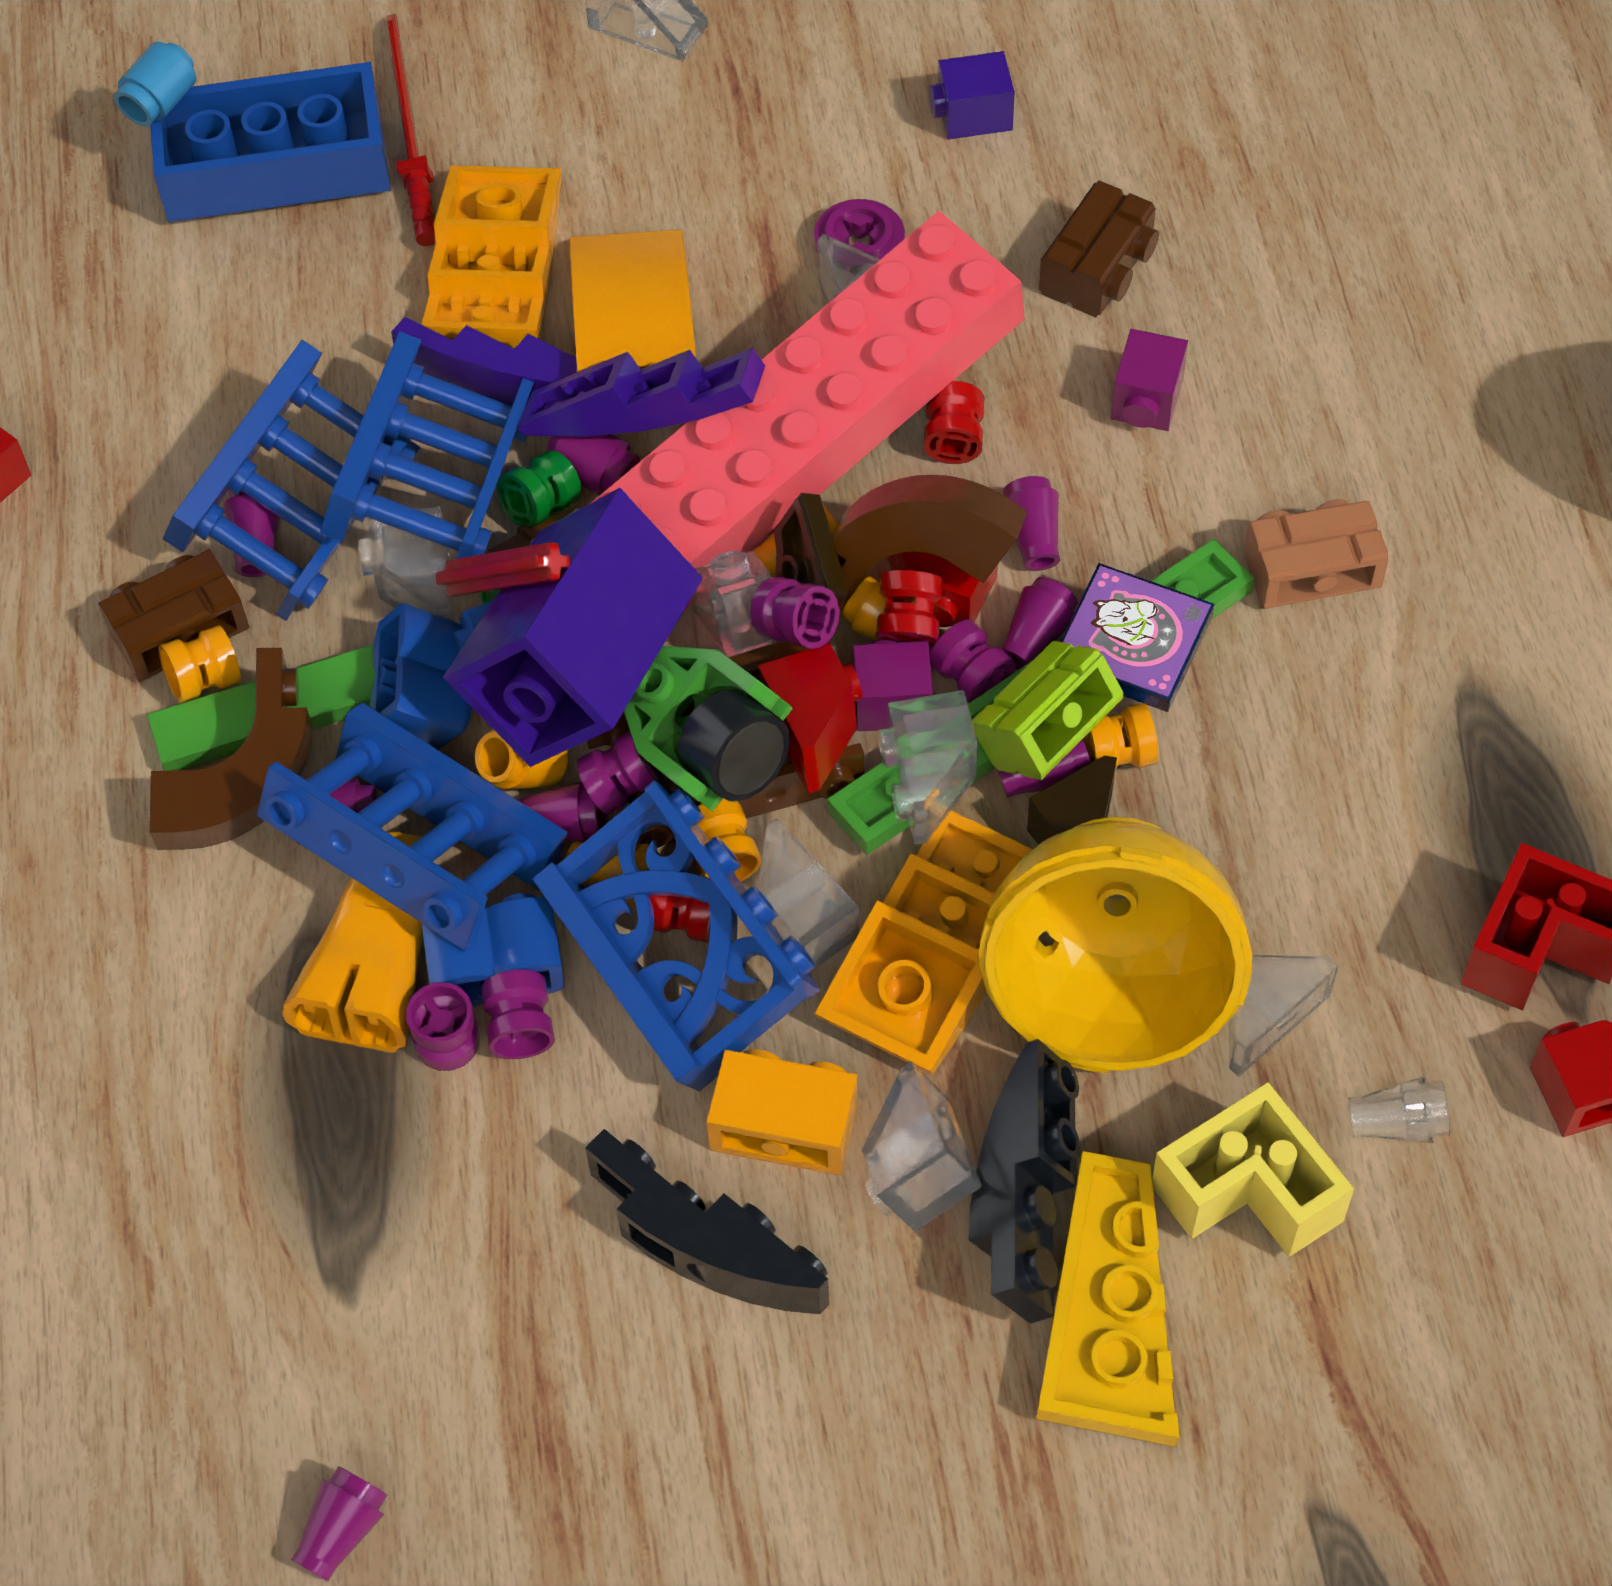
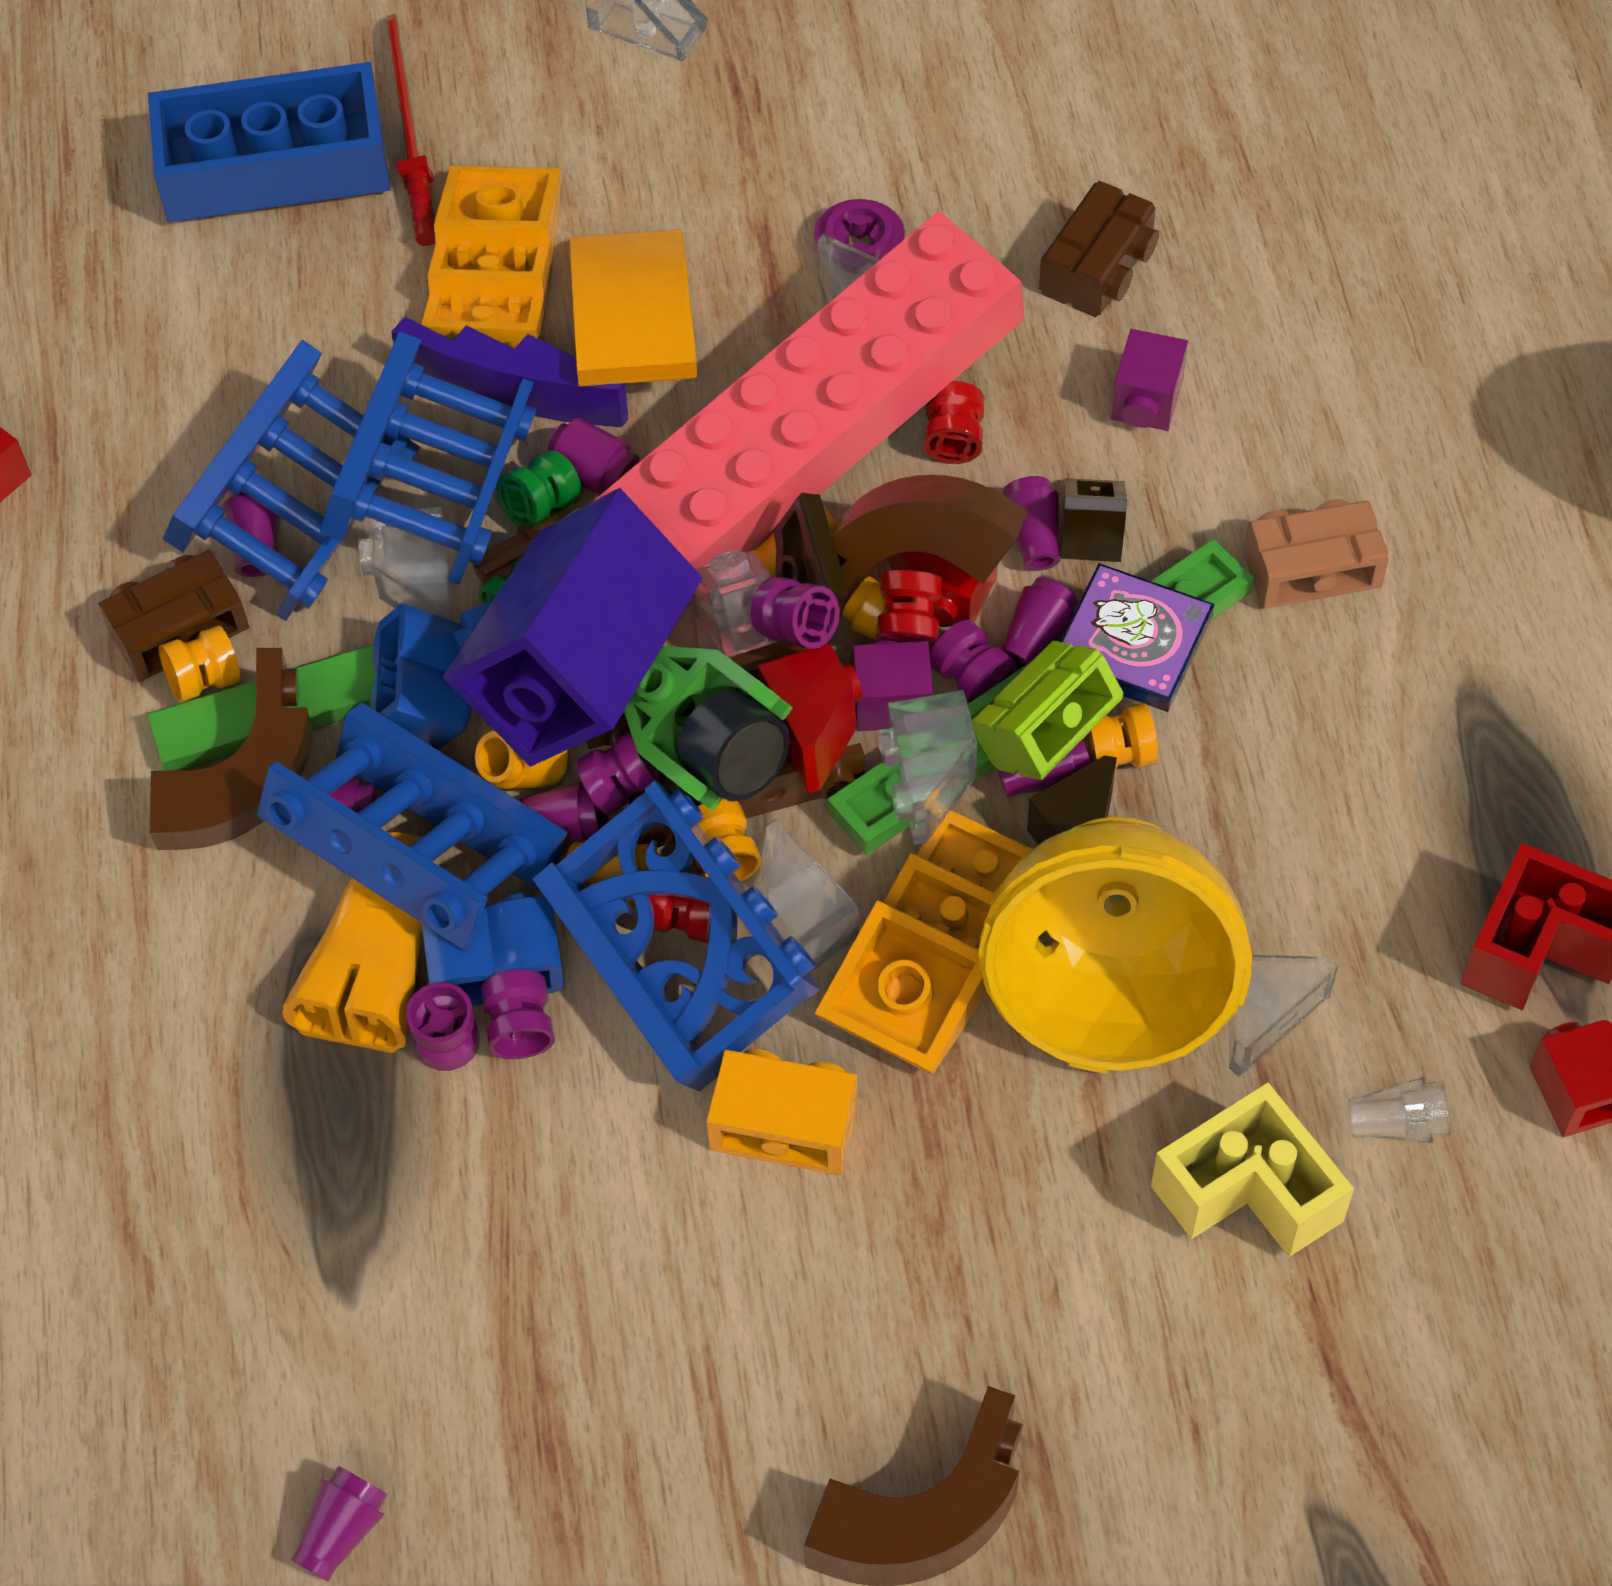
(155, 83): dark azure brick -> none
(503, 569): red axle -> none
(628, 399): dark purple slope -> none
(721, 1249): black slope -> none
(917, 1152): clear slope -> none
(926, 1534): none -> reddish brown arch
(973, 95): dark purple brick -> none
(1021, 1165): black slope -> none
(1093, 519): none -> dark brown slope
(1108, 1329): yellow wing -> none

